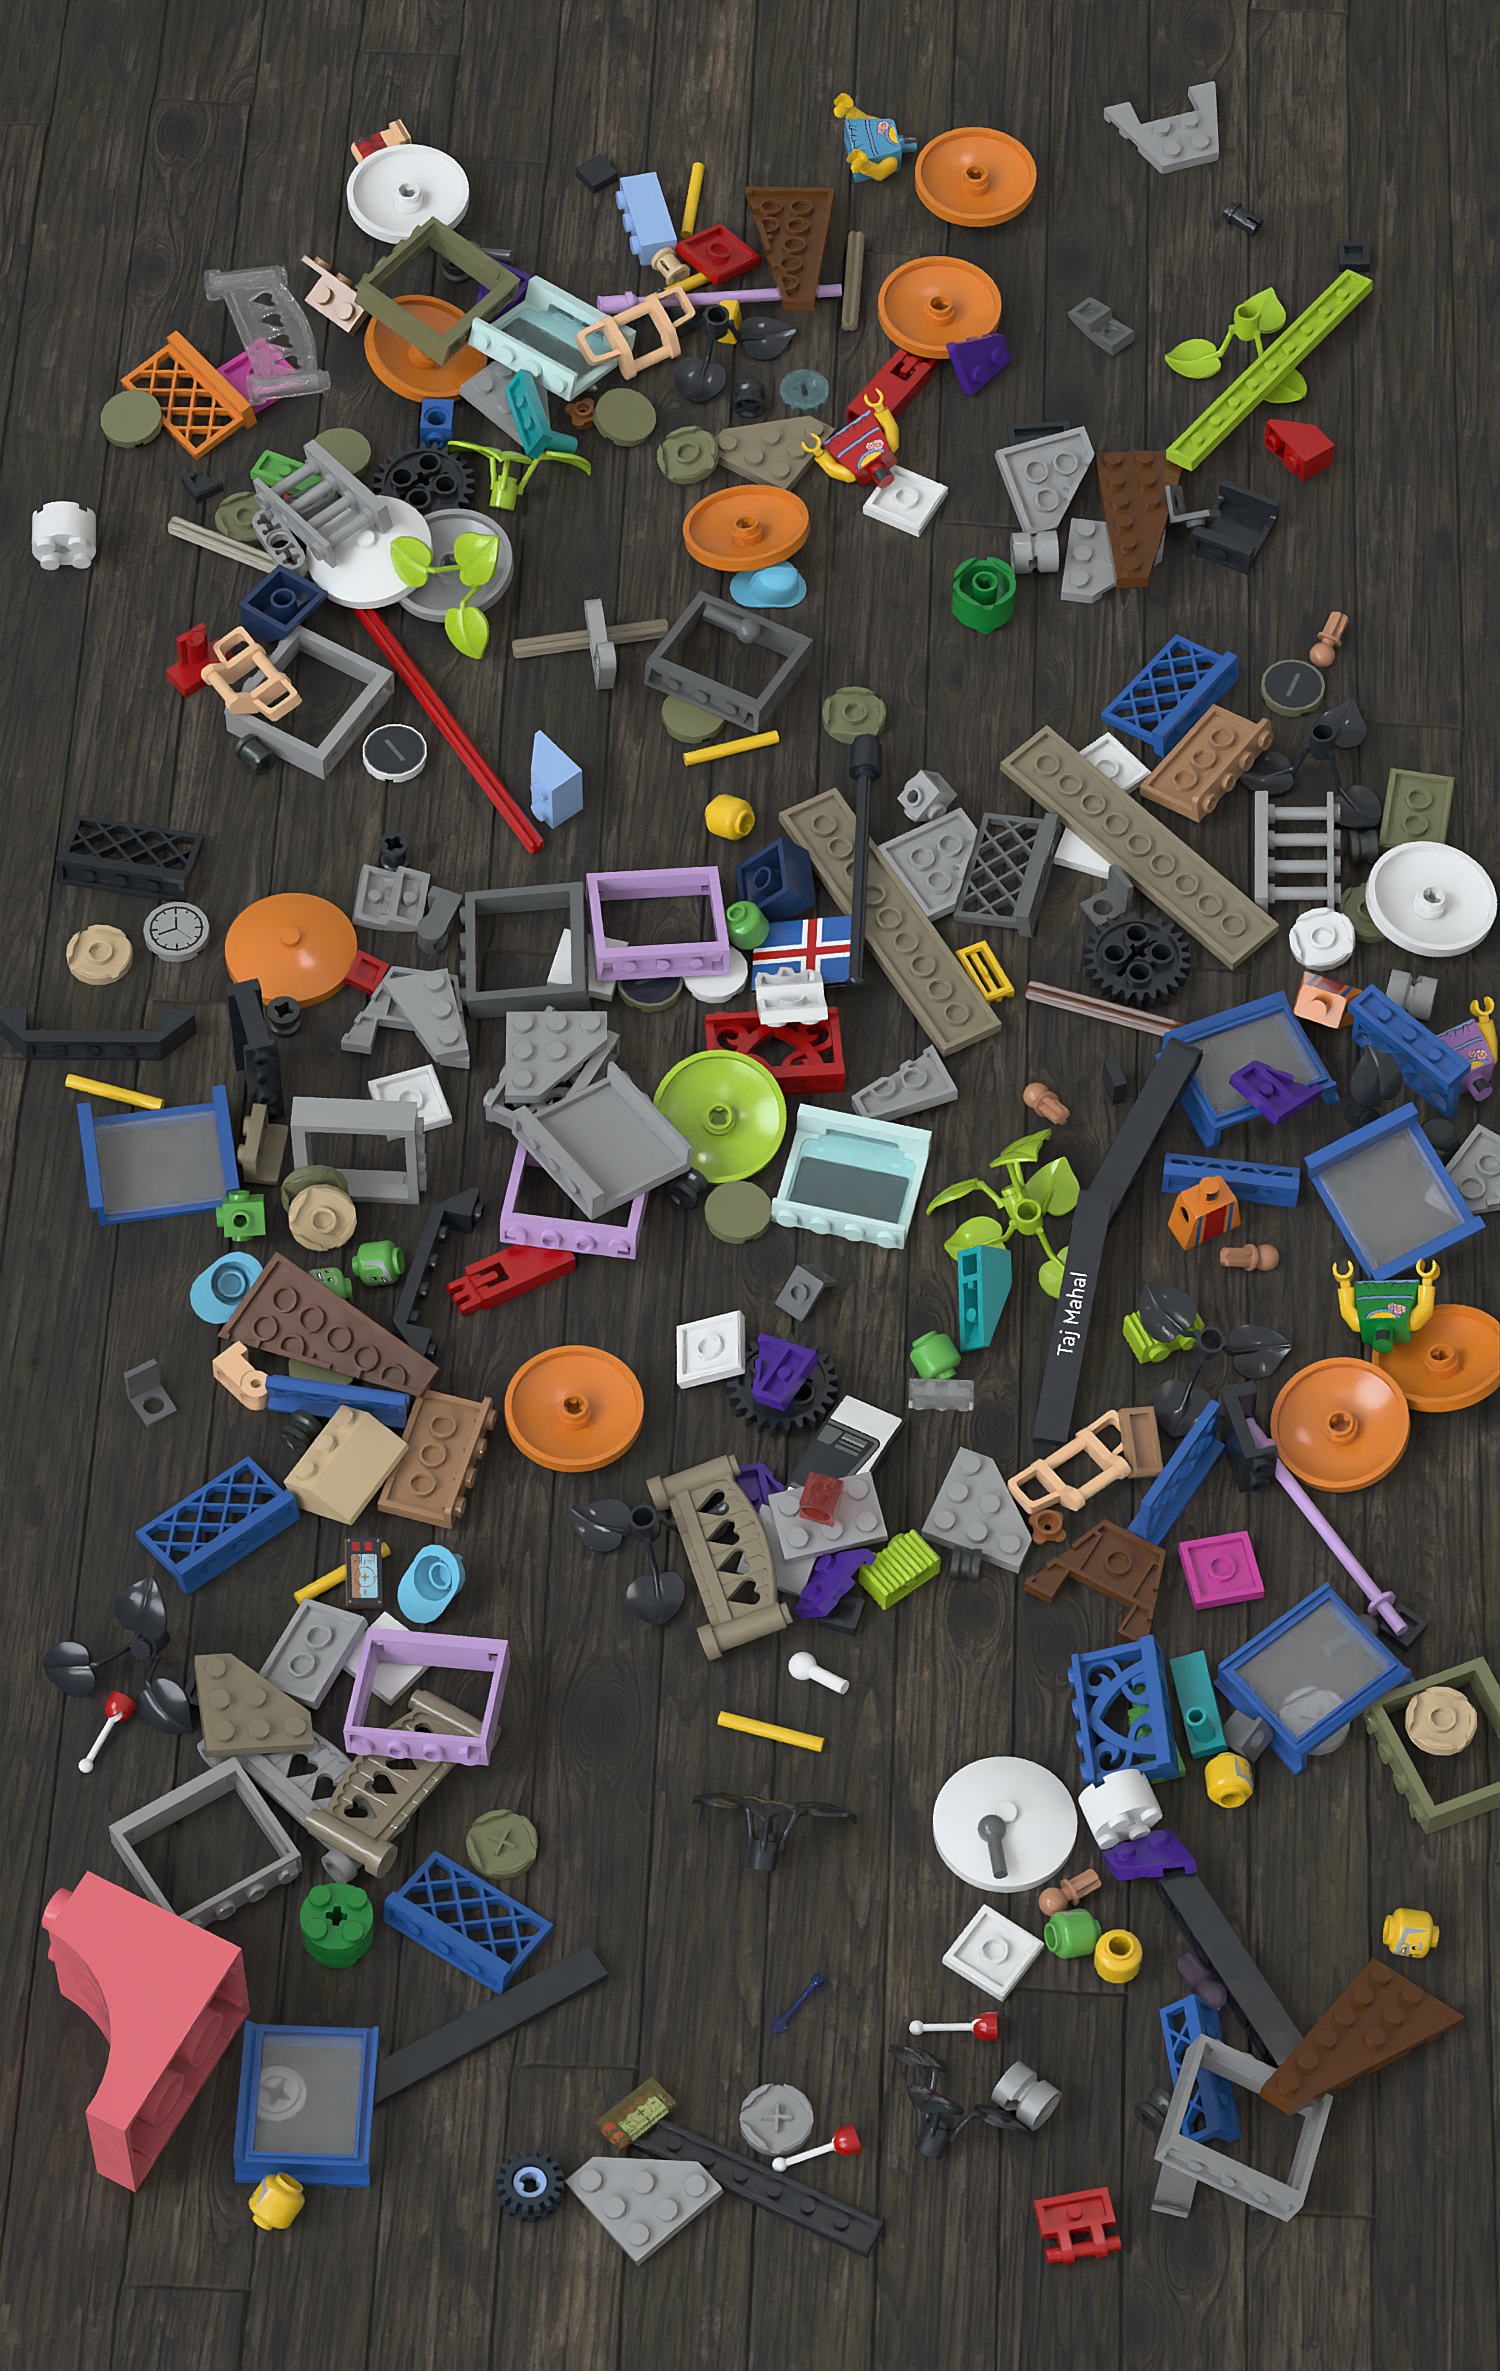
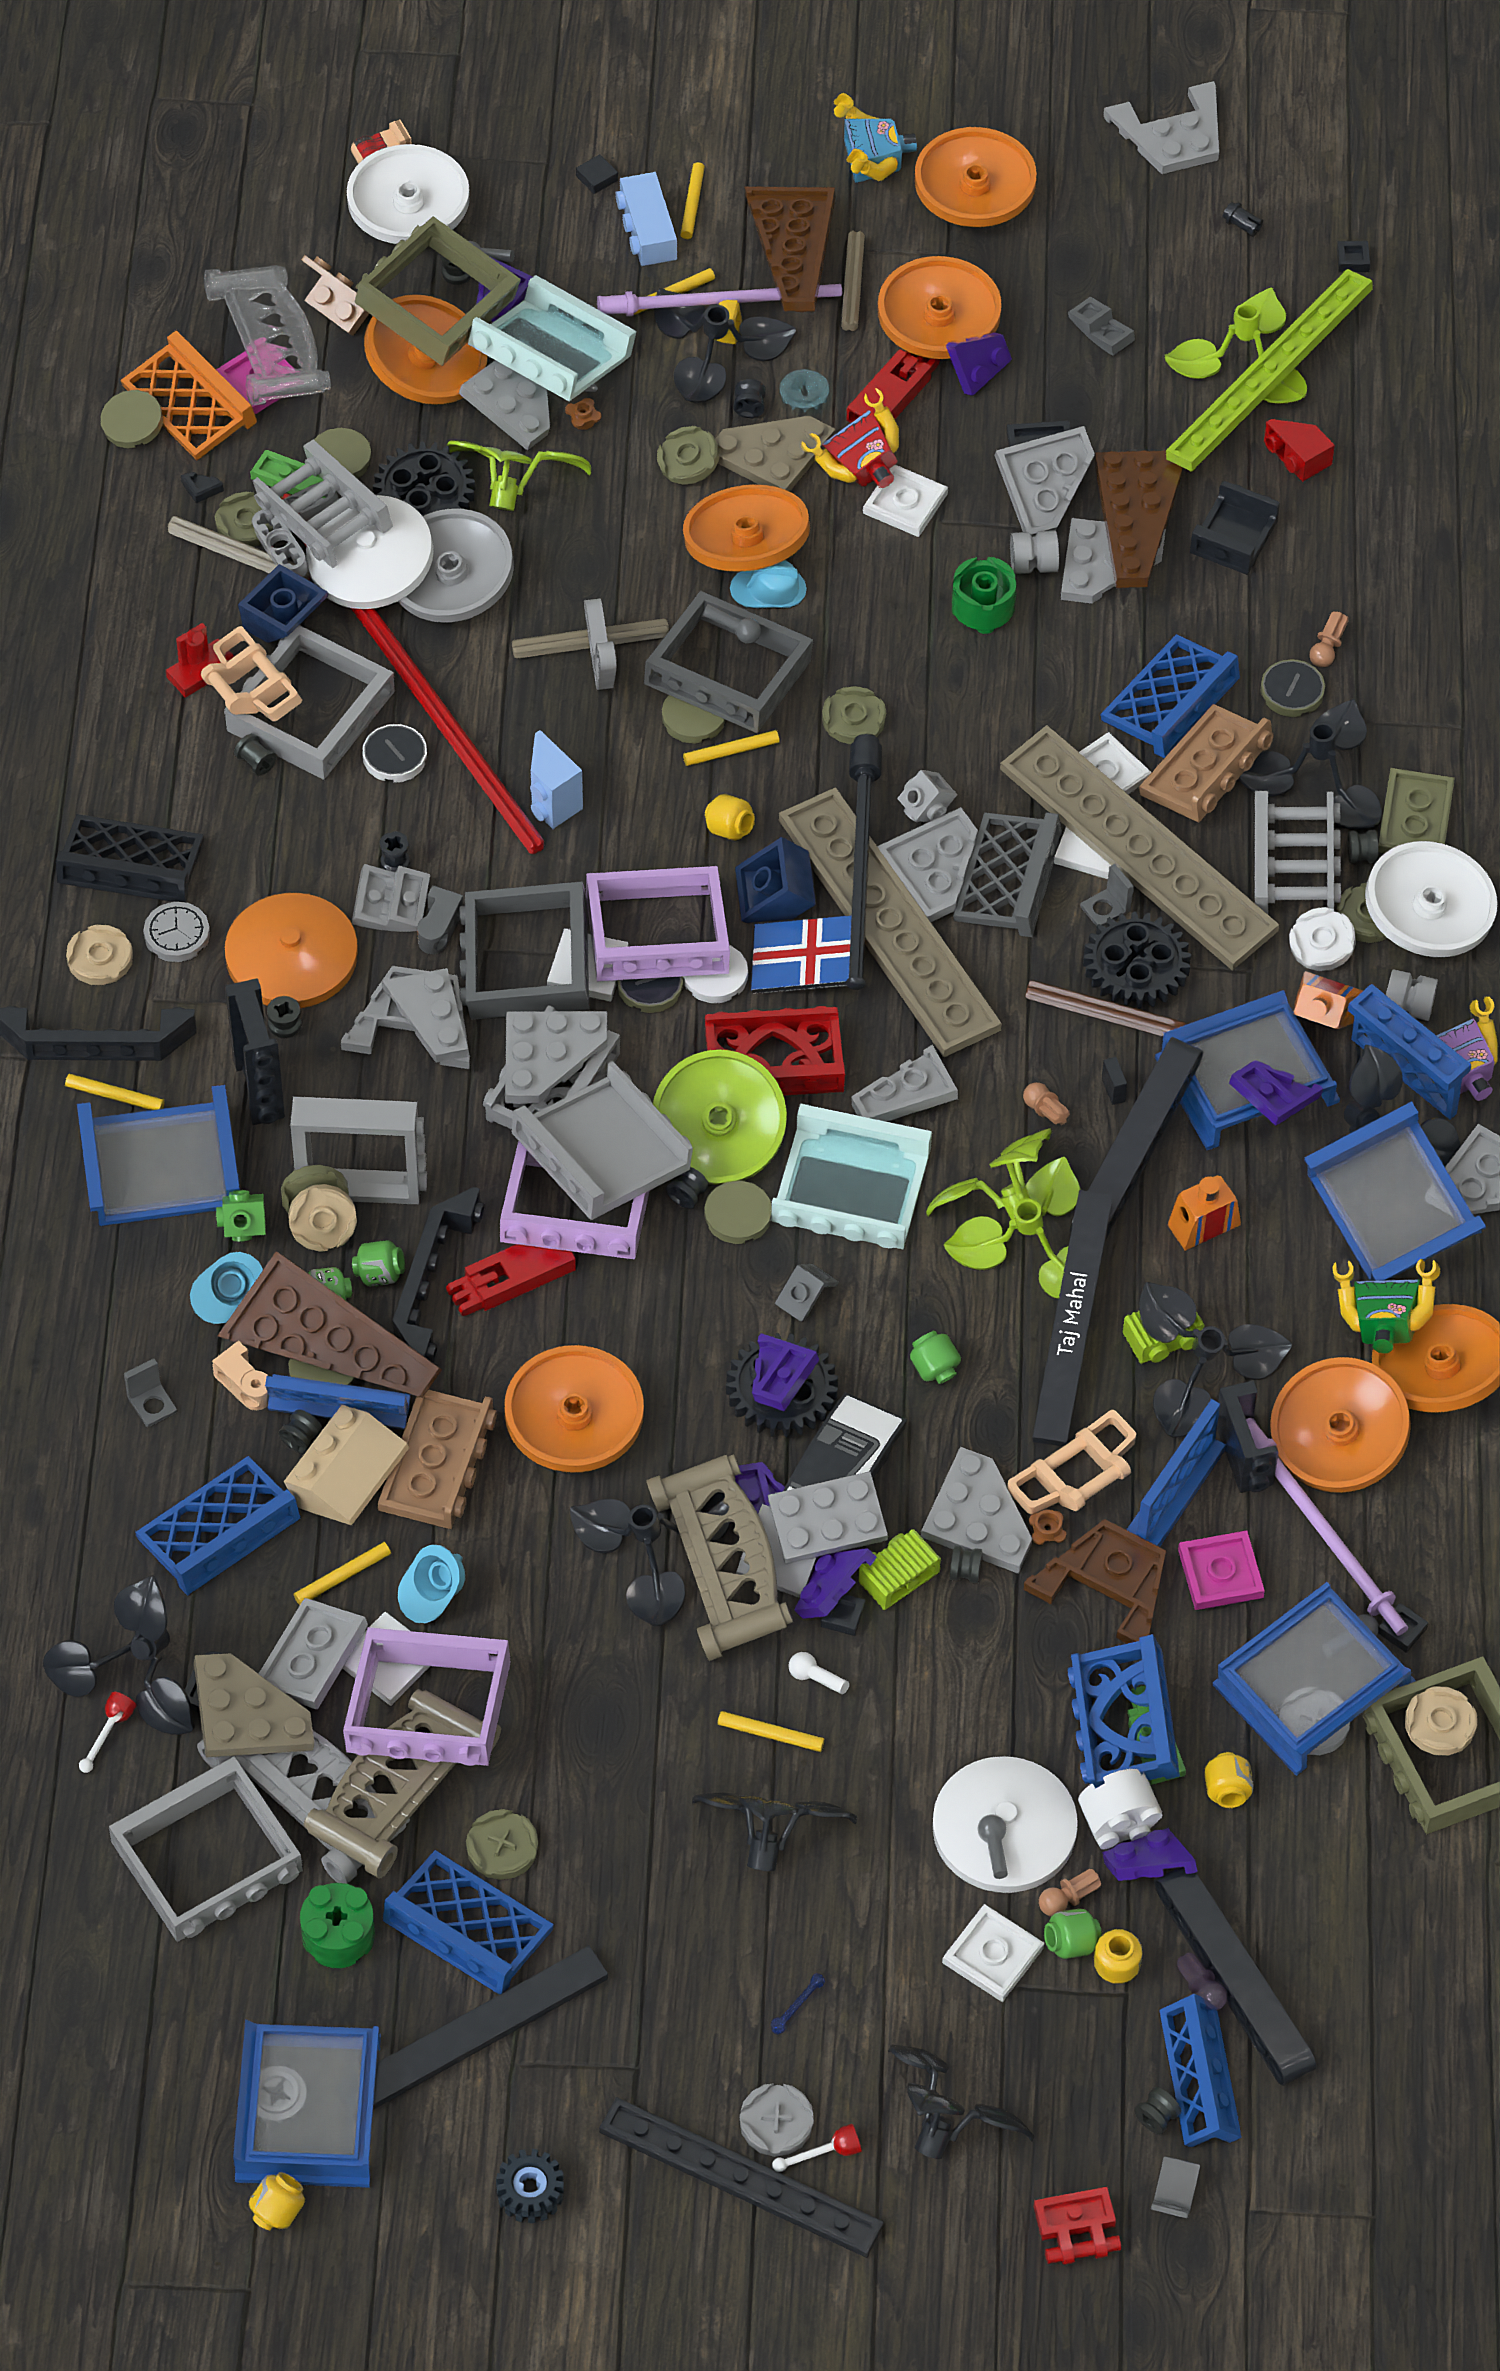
(64, 535): white brick -> none
(162, 2000): coral brick -> none
(263, 1147): dark tan bracket -> none
(363, 1573): tile -> none
(366, 972): red plate -> none
(417, 1086): white tile -> none
(437, 422): blue brick -> none
(477, 563): lime plant -> none
(532, 420): teal piece -> none
(621, 350): light nougat bar -> none
(624, 417): olive tile -> none
(635, 2114): clear yellow tile -> none
(643, 2199): light grey plate -> none
(670, 266): tan bush -> none
(711, 1349): white tile -> none
(718, 254): red tile -> none
(746, 925): bright green head -> none
(790, 997): white plate -> none
(821, 1499): clear red brick -> none
(941, 1394): clear piece -> none
(983, 1290): teal slope -> none
(984, 2026): hinge -> none
(994, 993): yellow tile -> none
(1028, 2097): light grey wheel -> none
(1141, 1441): medium nougat tile -> none
(1179, 516): dark grey bracket -> none
(1198, 1704): teal piece -> none
(1221, 2171): light grey window -> none
(1245, 1179): blue fence -> none
(1247, 1736): dark grey bracket -> none
(1249, 1257): nougat axle -> none
(1360, 2033): reddish brown wing -> none
(1410, 1933): yellow head -> none

